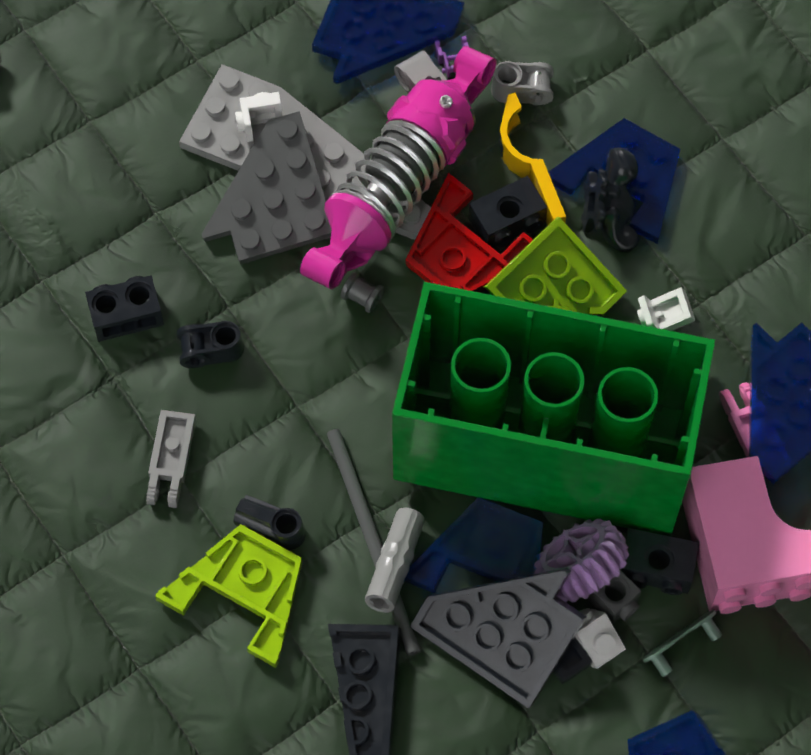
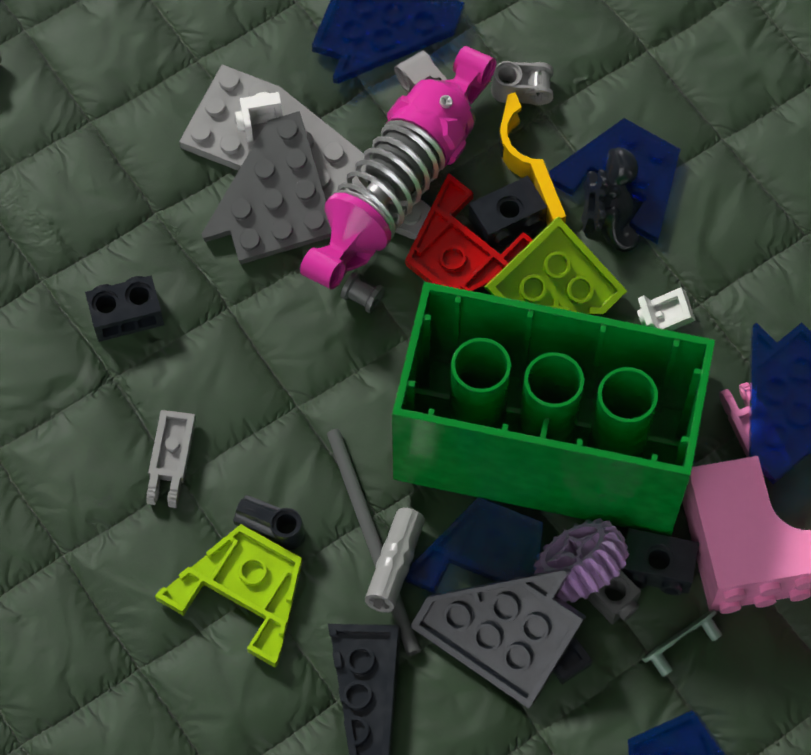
(207, 344): black piece -> none
(443, 58): medium lavender piece -> none
(599, 637): white bracket -> none

